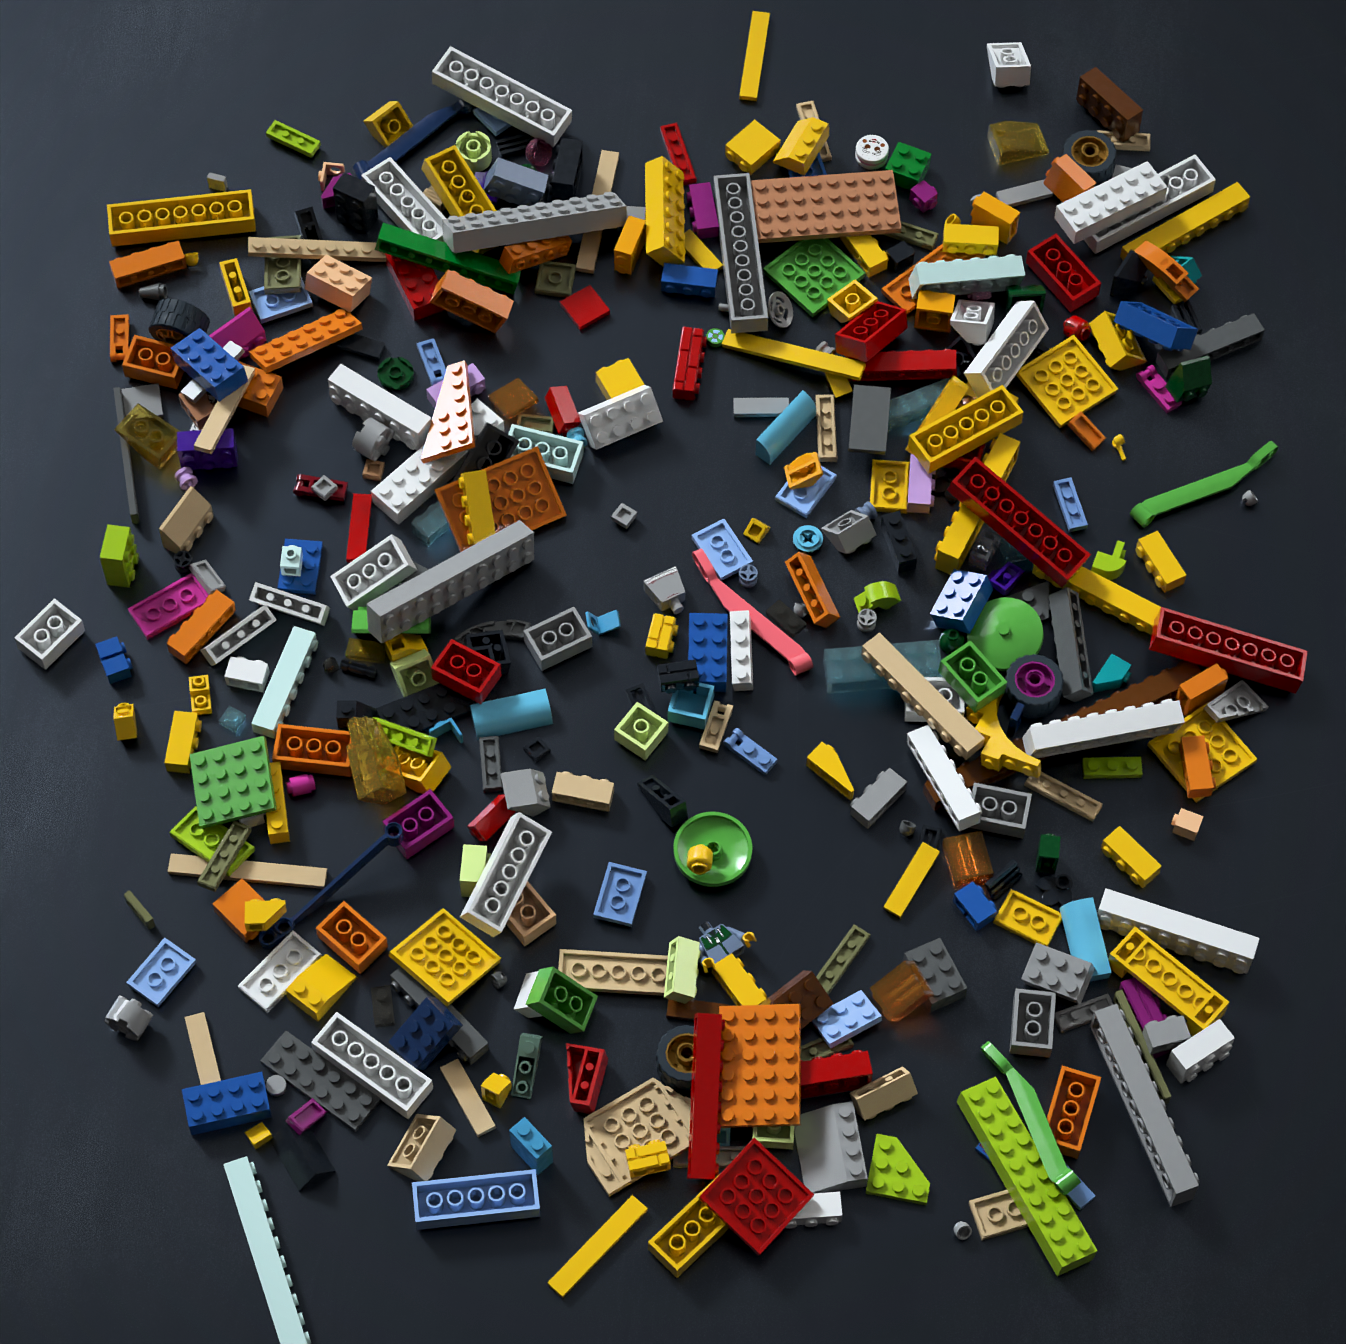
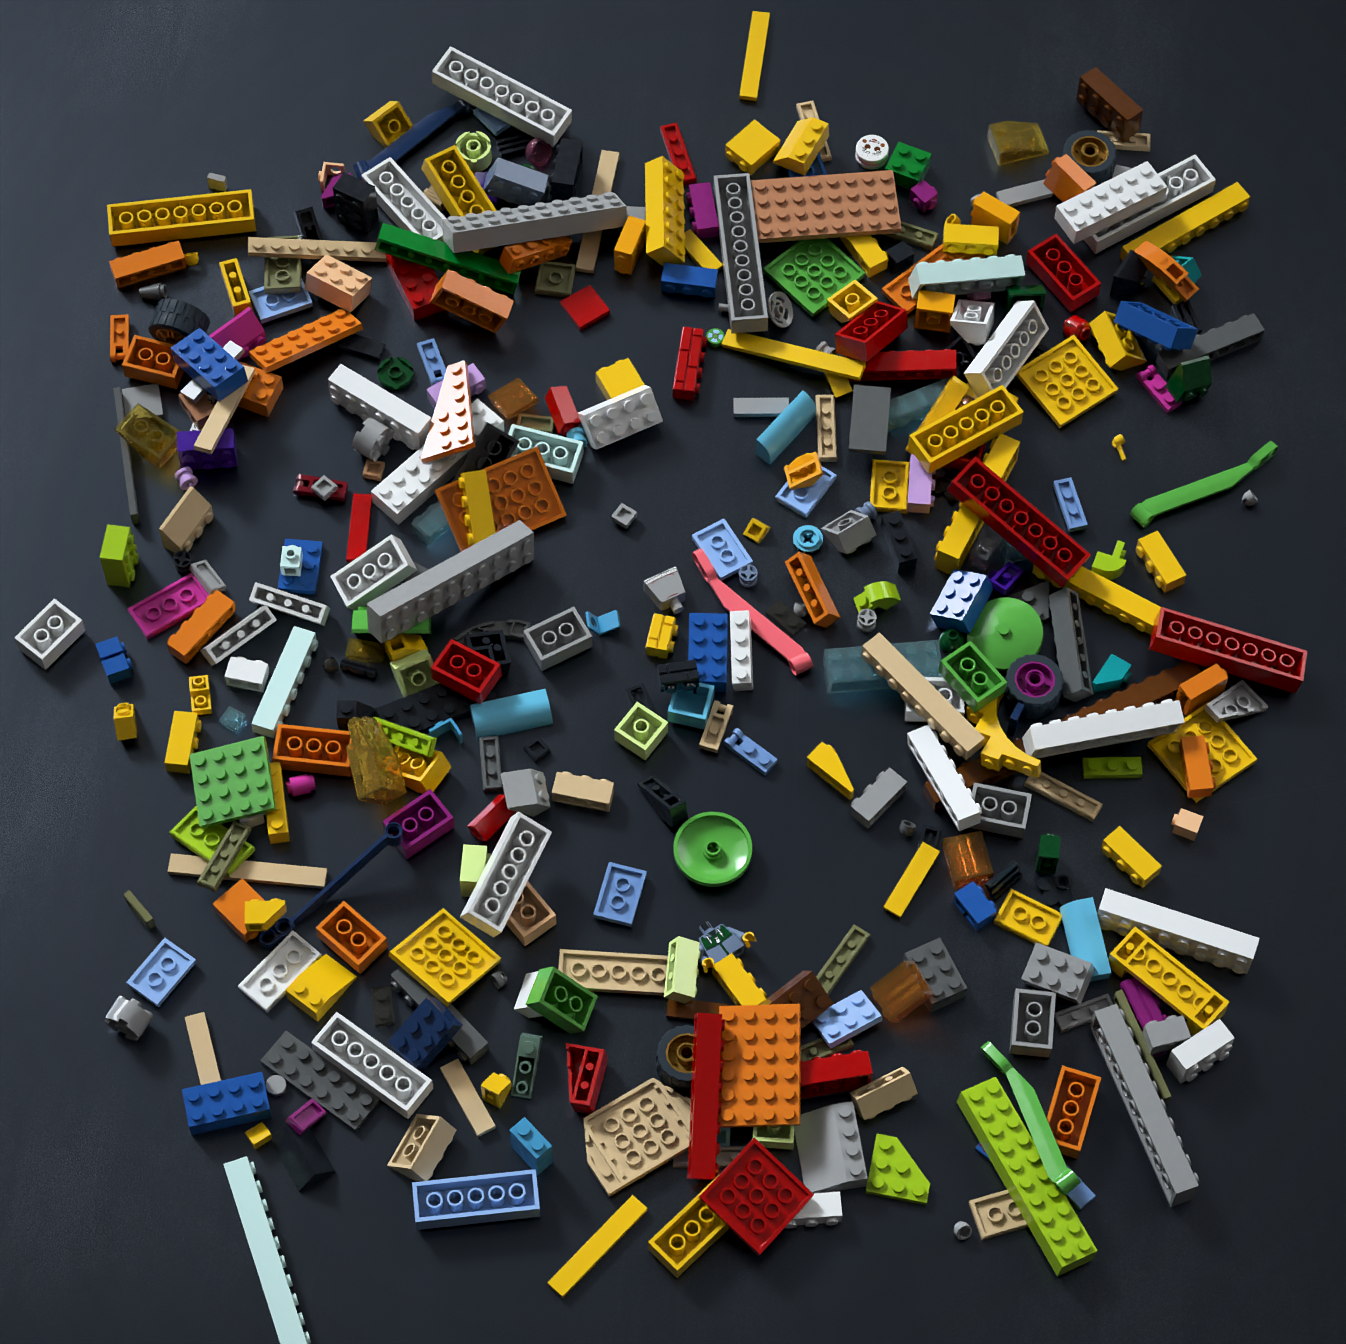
(293, 138): lime plate -> none
(647, 1158): yellow brick -> none
(699, 859): yellow head -> none
(1008, 64): white slope -> none
(1086, 431): orange tile -> none

